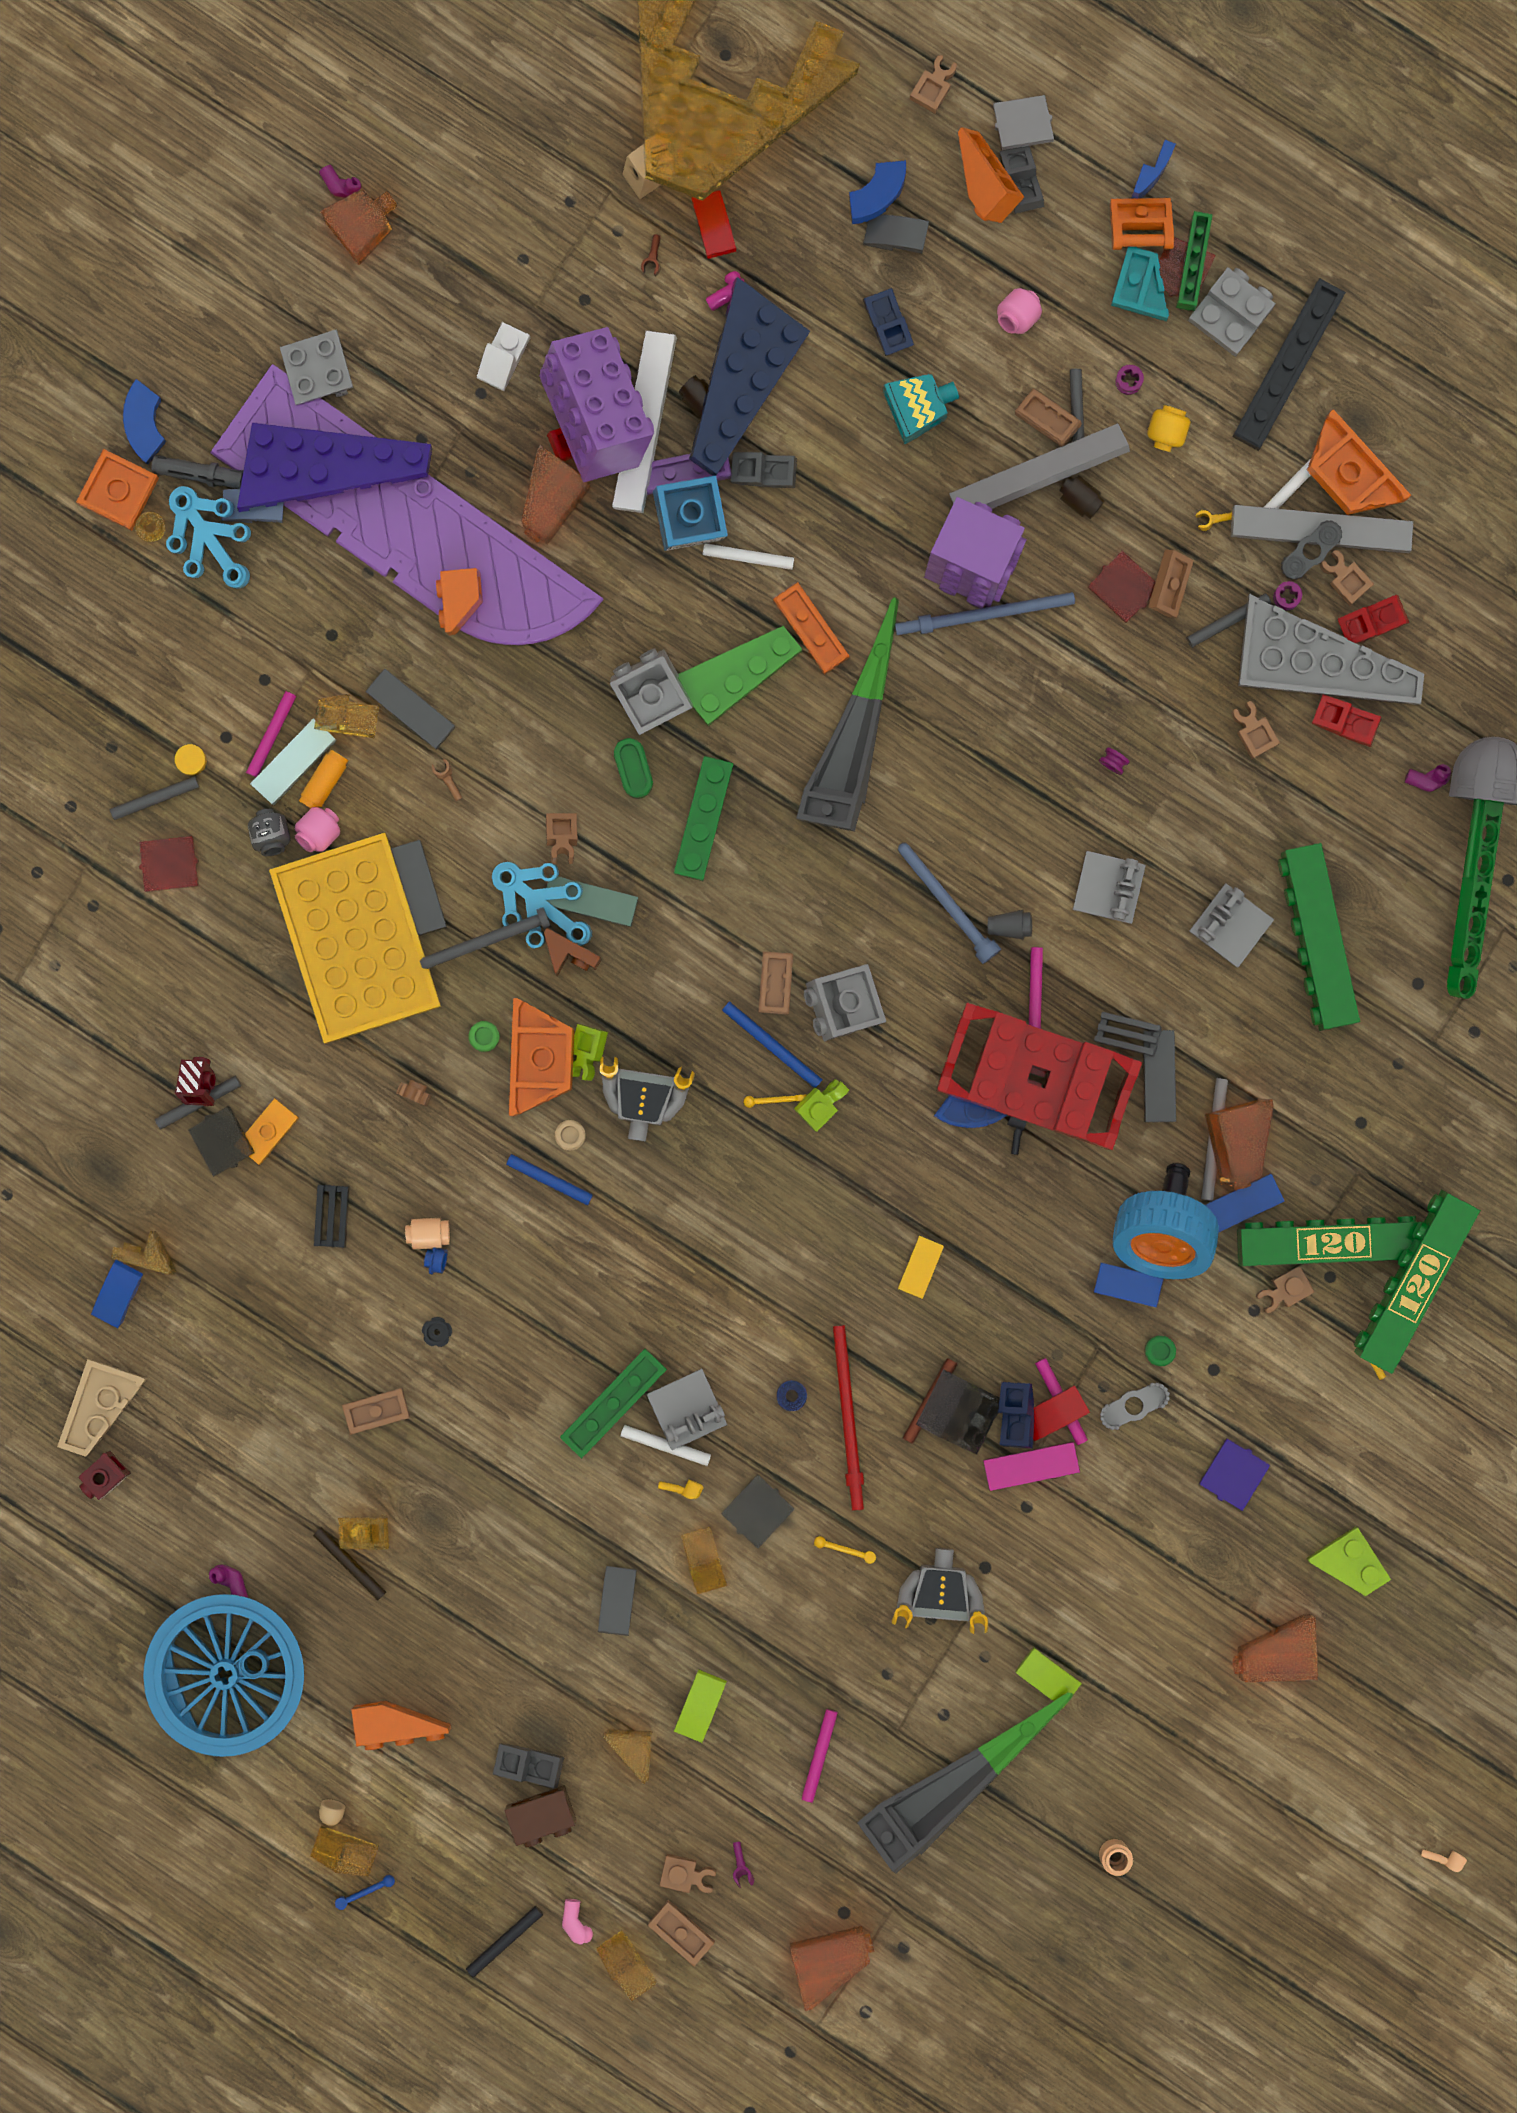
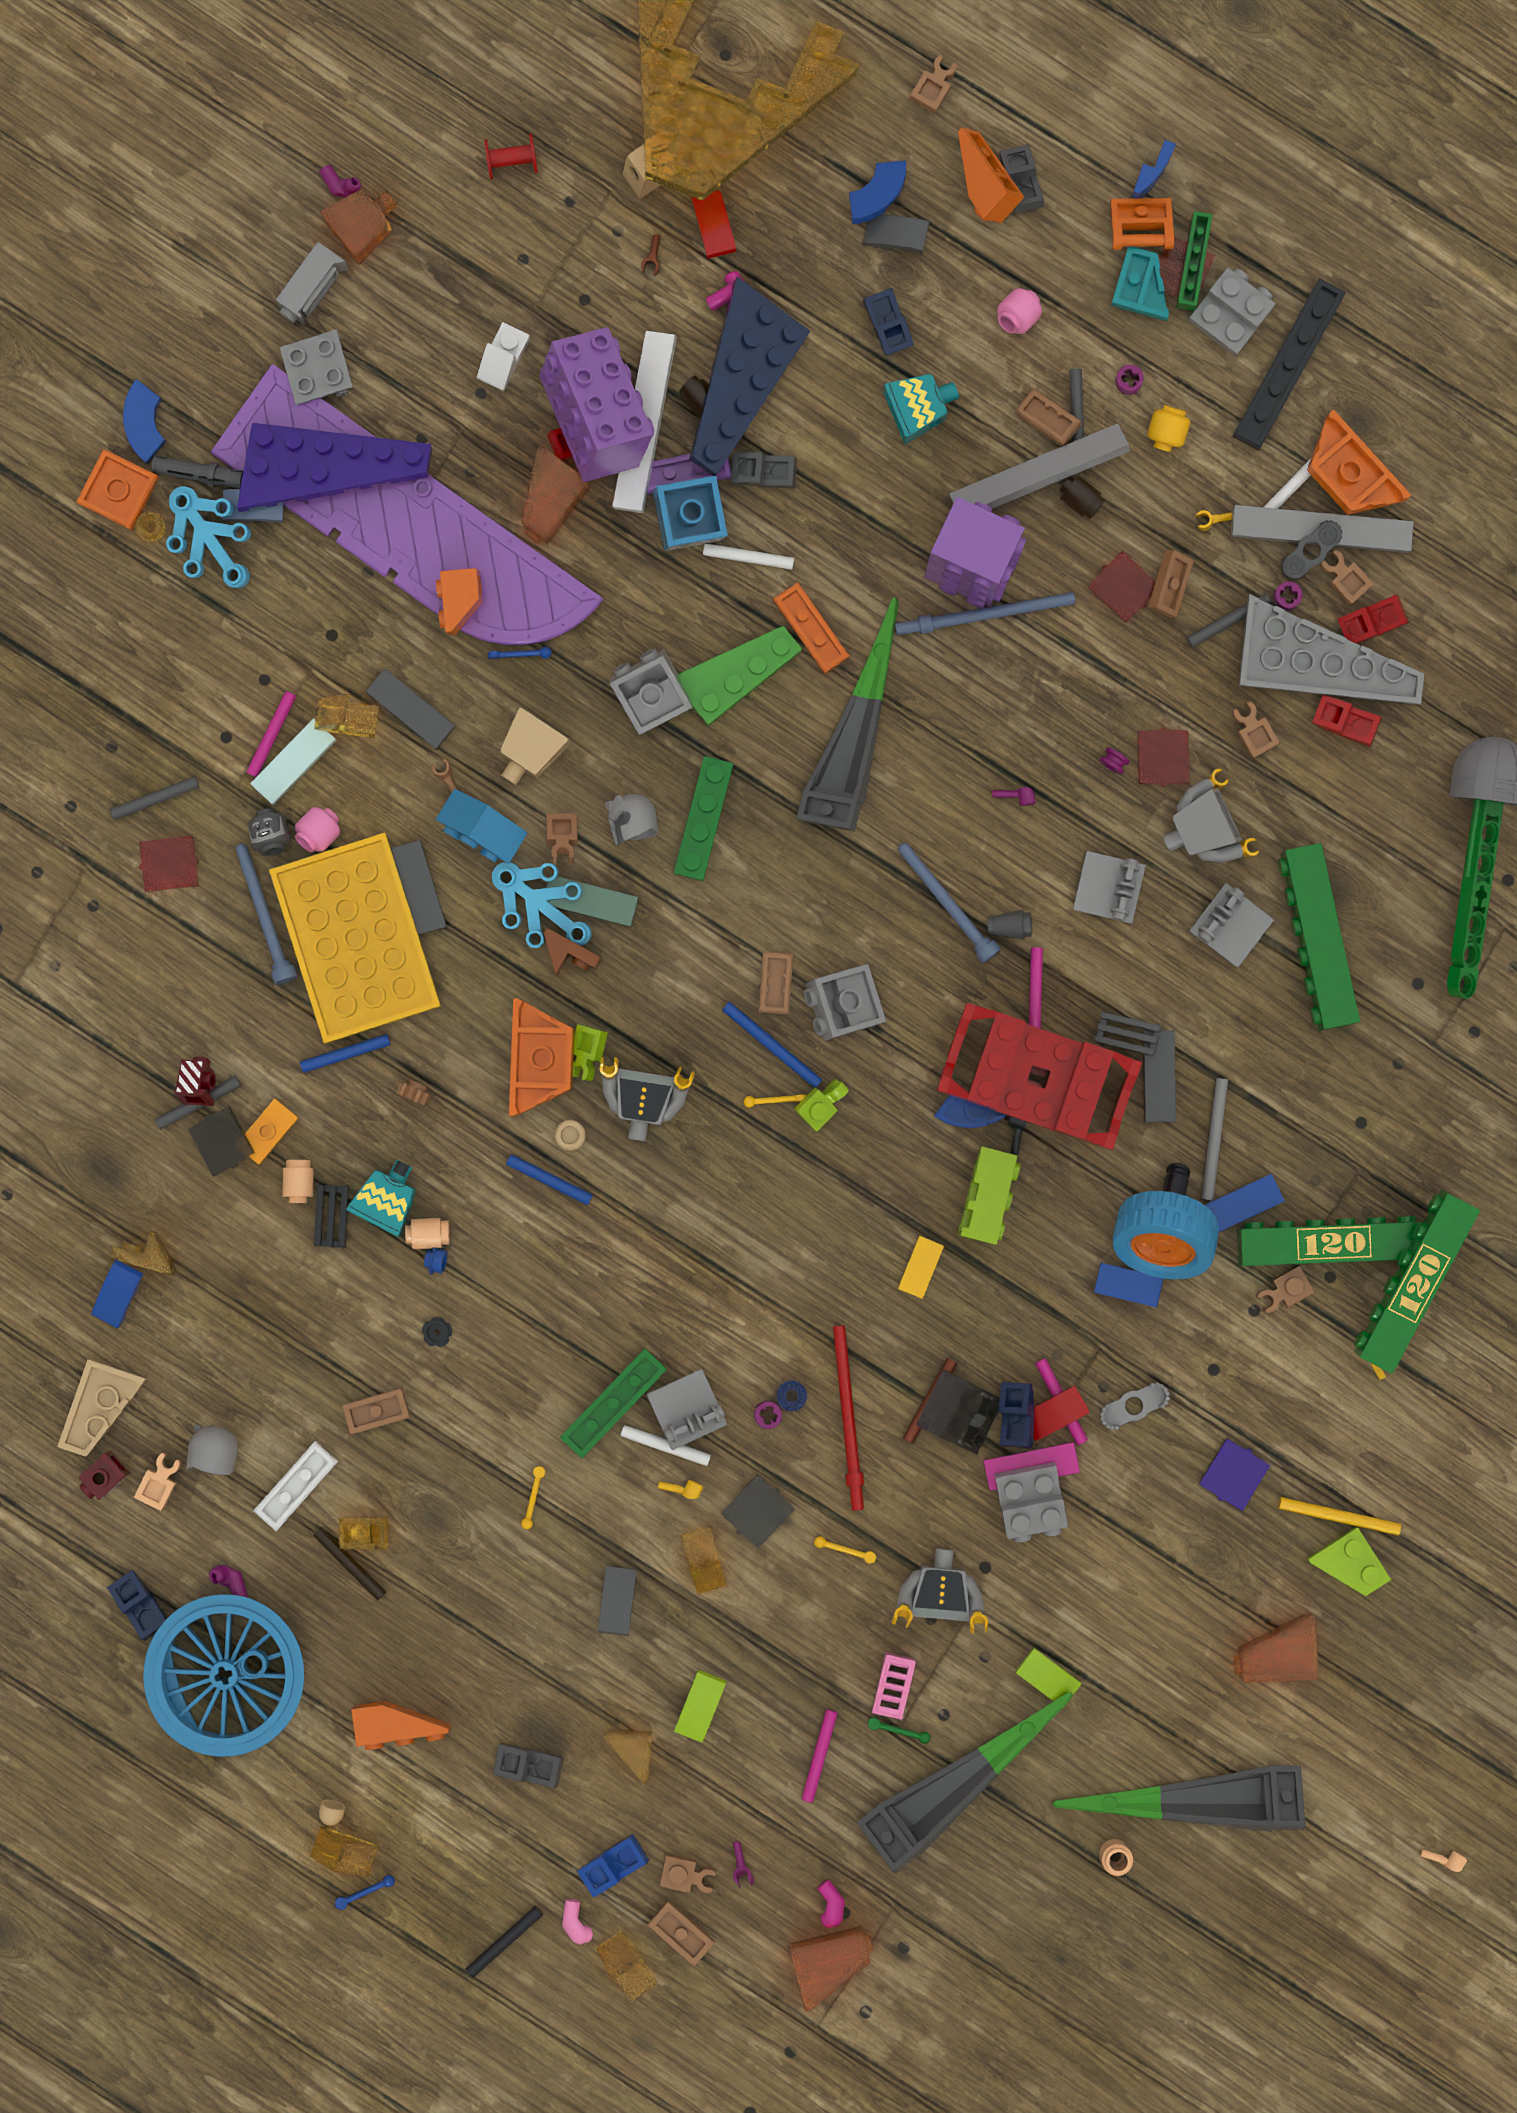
(138, 1604): none -> dark blue slope
(157, 1486): none -> light nougat plate
(190, 760): yellow tile -> none
(212, 1450): none -> light grey helmet
(282, 970): none -> sand blue piece
(295, 1486): none -> white tile
(298, 1180): none -> light nougat brick
(310, 284): none -> light grey window
(323, 780): light orange piece -> none
(345, 1053): none -> blue bar
(386, 1199): none -> teal torso
(480, 825): none -> dark azure brick
(484, 1036): bright green tile -> none
(487, 939): dark grey bar -> none
(511, 156): none -> red piece
(527, 1523): none -> yellow hinge
(530, 747): none -> tan torso
(540, 1816): reddish brown brick -> none
(545, 653): none -> blue hinge
(612, 1865): none -> blue slope
(632, 818): none -> light grey helmet
(633, 768): green tile -> none
(759, 1419): none -> magenta bush
(835, 1904): none -> dark pink arm
(874, 1724): none -> green hinge
(900, 1661): none -> bright pink slope
(988, 1196): none -> lime wedge
(1023, 122): light grey piece -> none
(1025, 795): none -> magenta hand
(1031, 1502): none -> light grey plate
(1160, 1350): green tile -> none
(1163, 757): none -> clear red piece
(1207, 825): none -> light grey torso
(1240, 1141): clear orange slope -> none
(1248, 1799): none -> dark grey plate
(1339, 1516): none -> yellow bar
(1430, 781): magenta arm -> none

